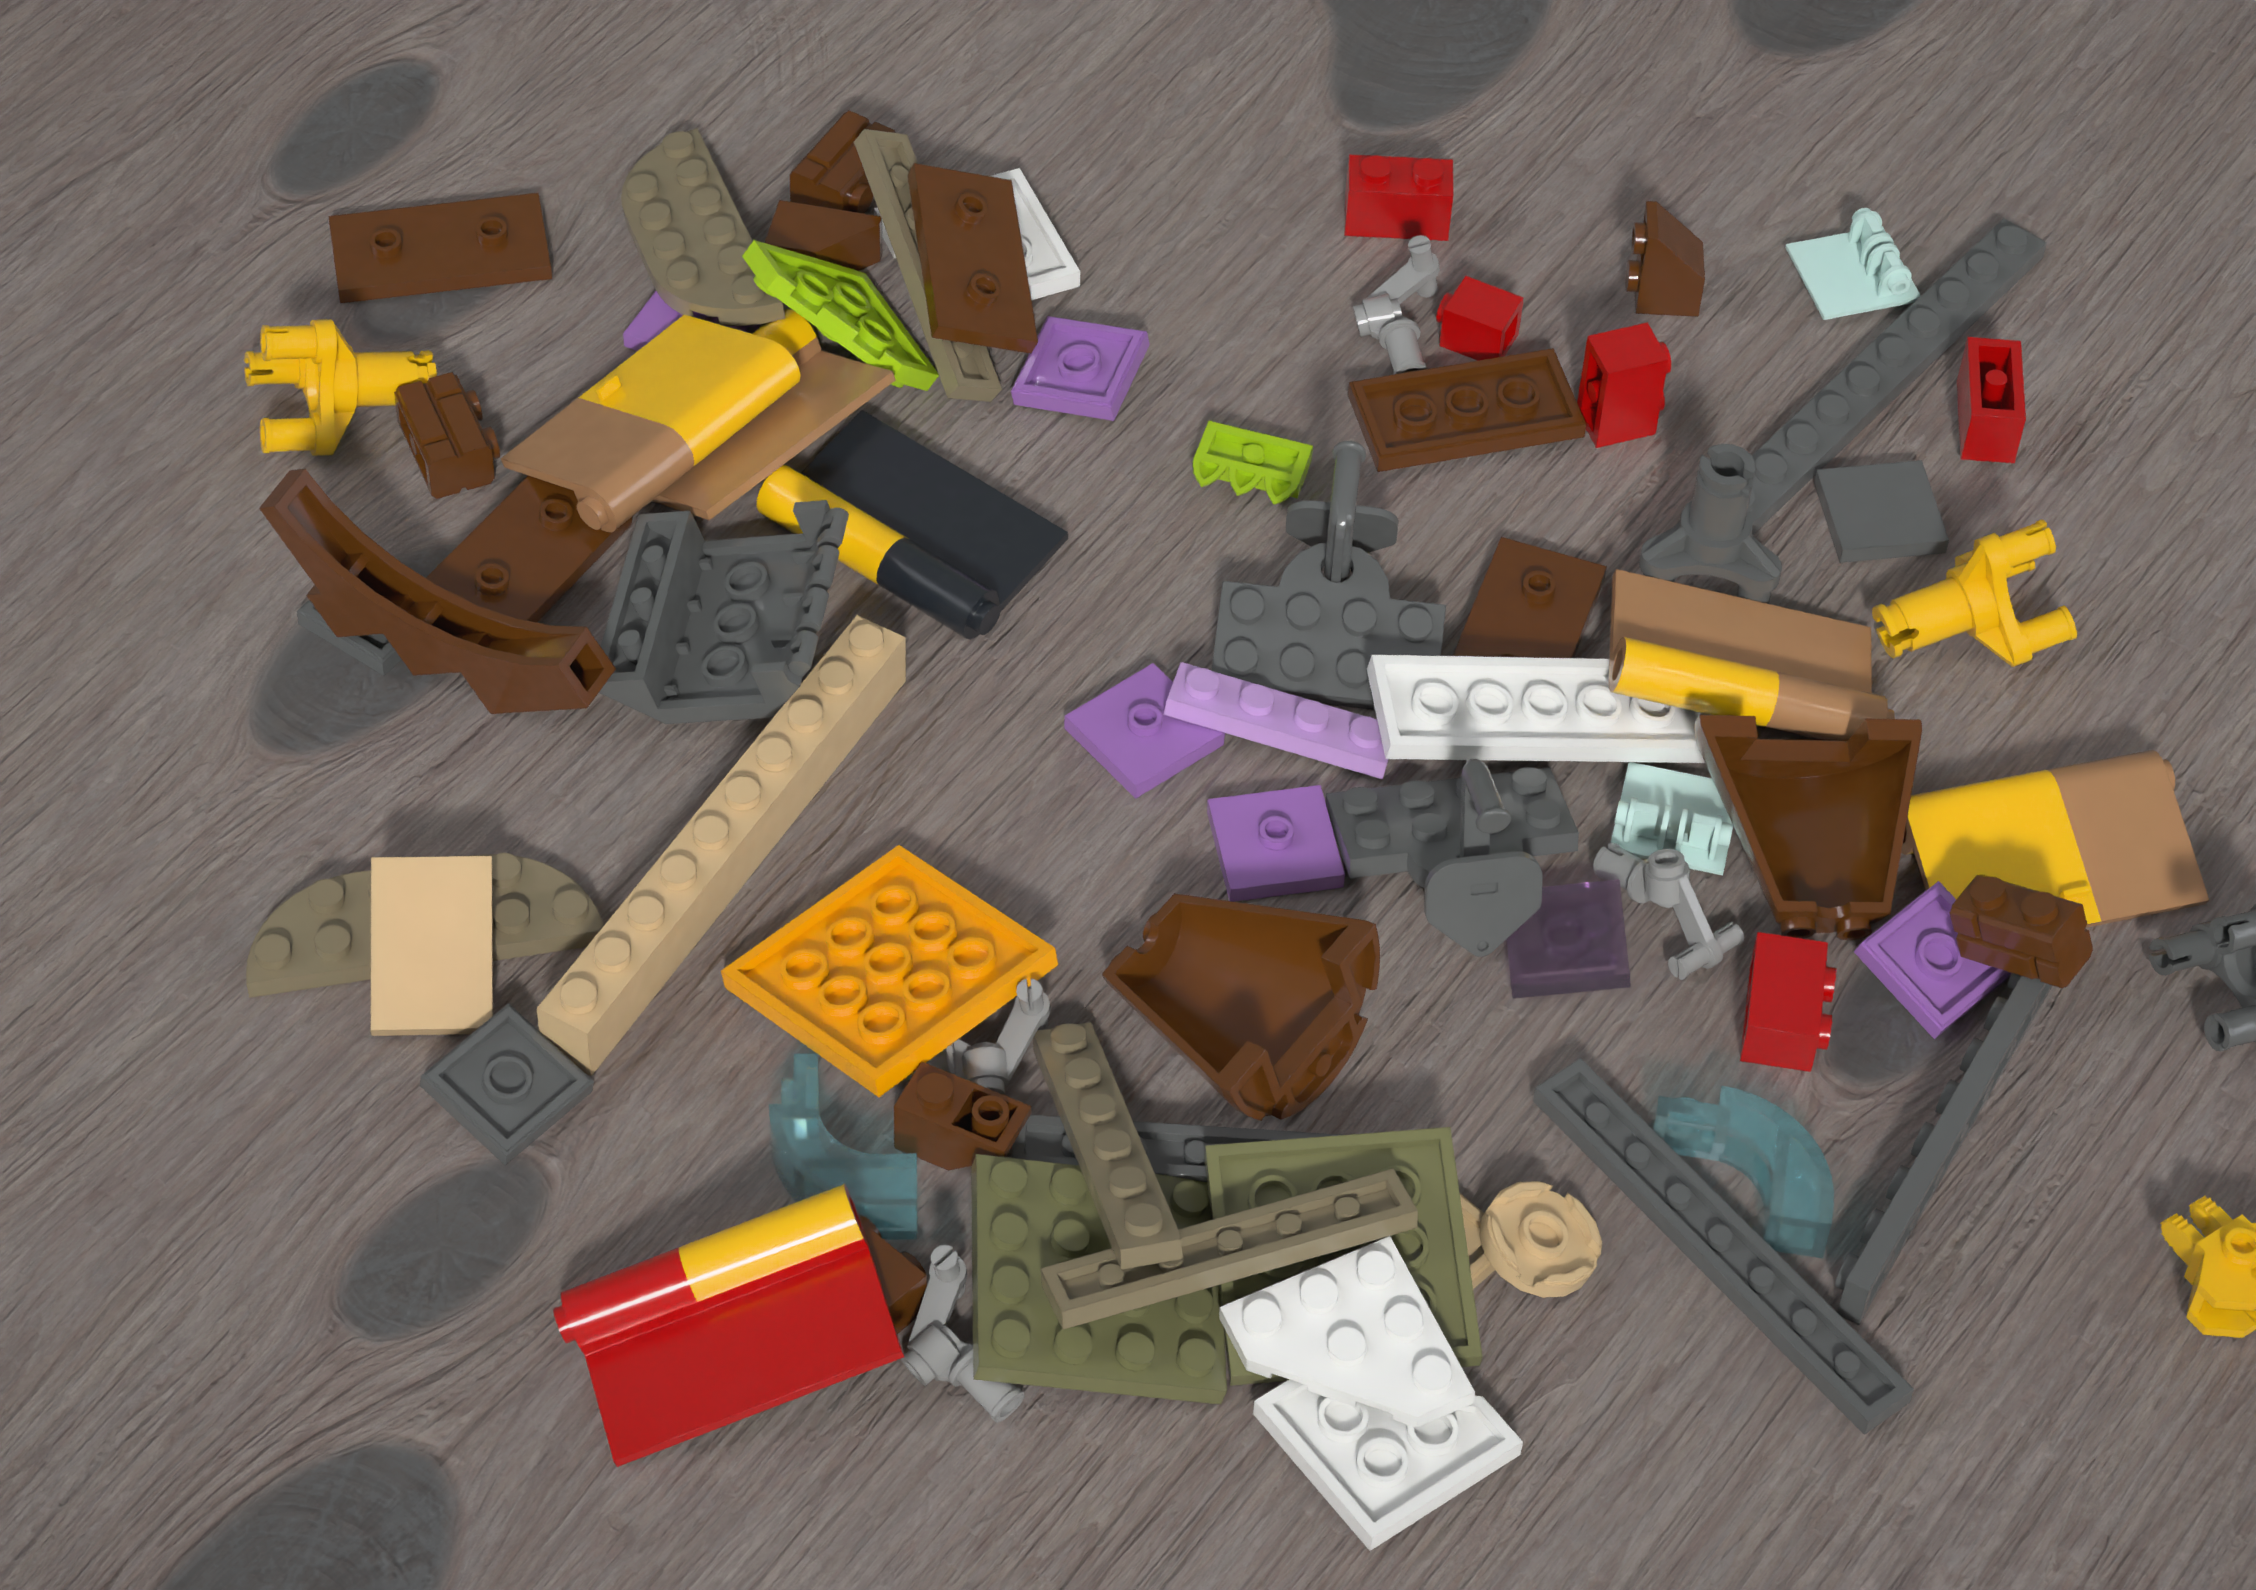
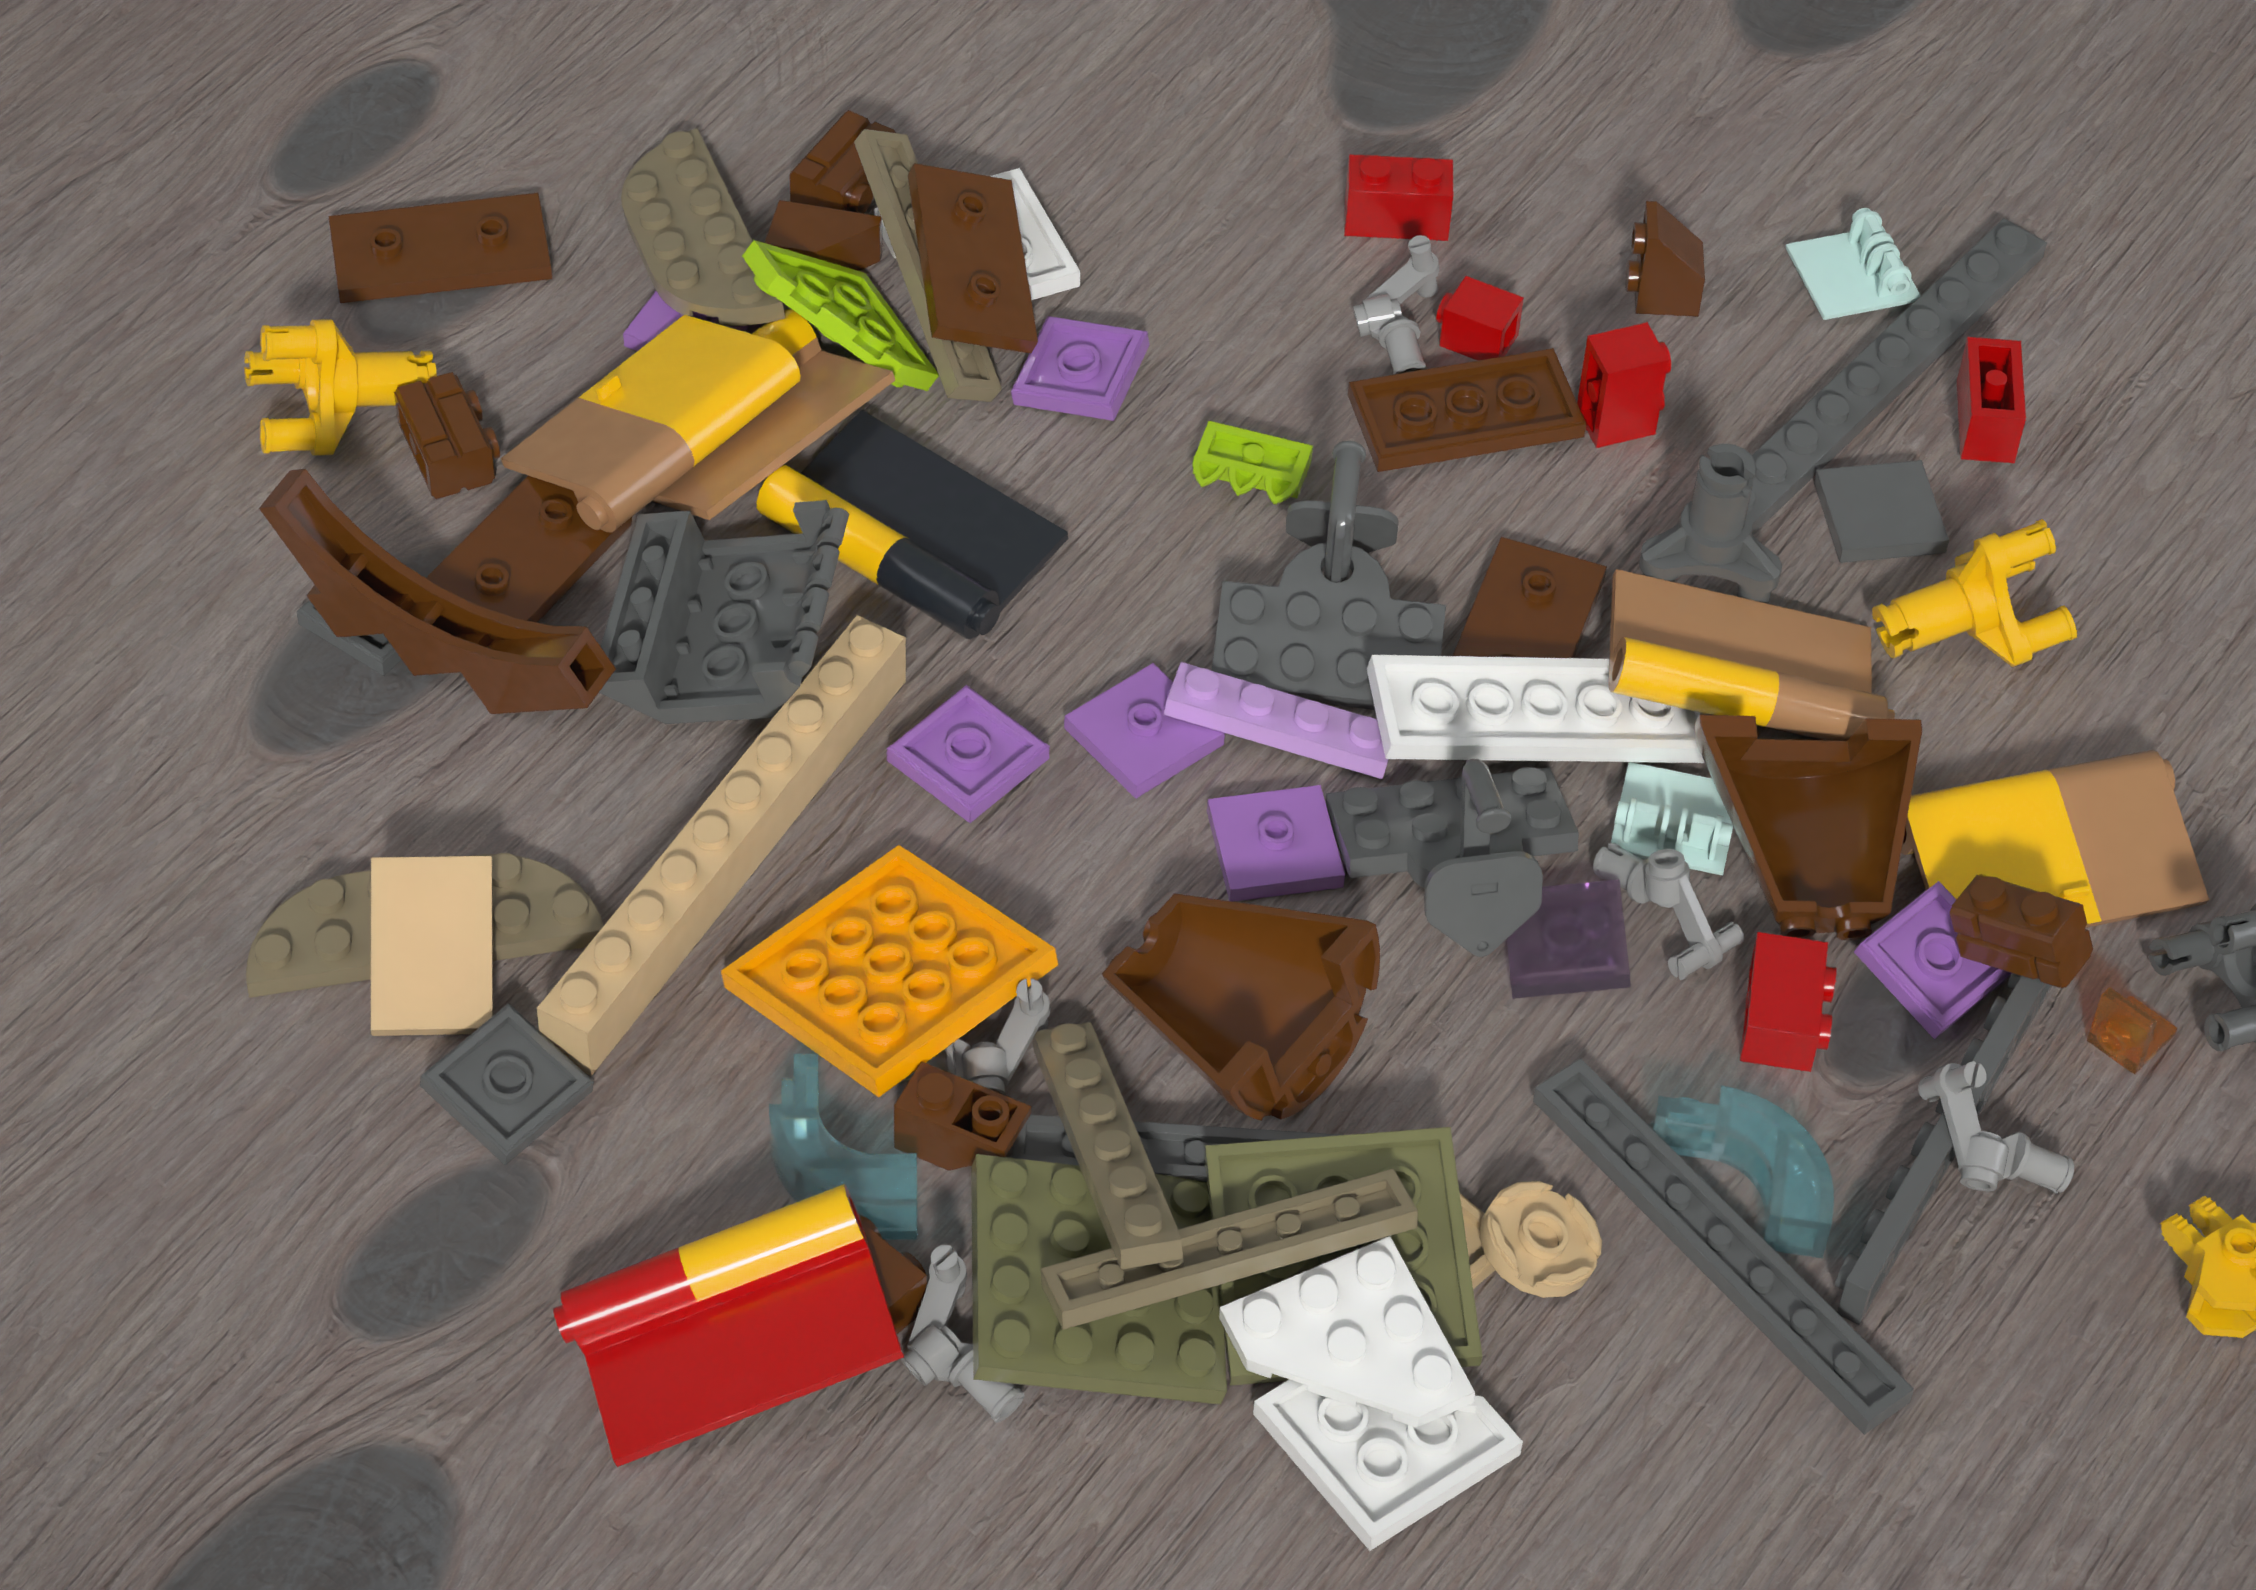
(968, 753): none -> medium lavender plate
(1983, 1155): none -> light grey pin
(2126, 1028): none -> clear orange bracket

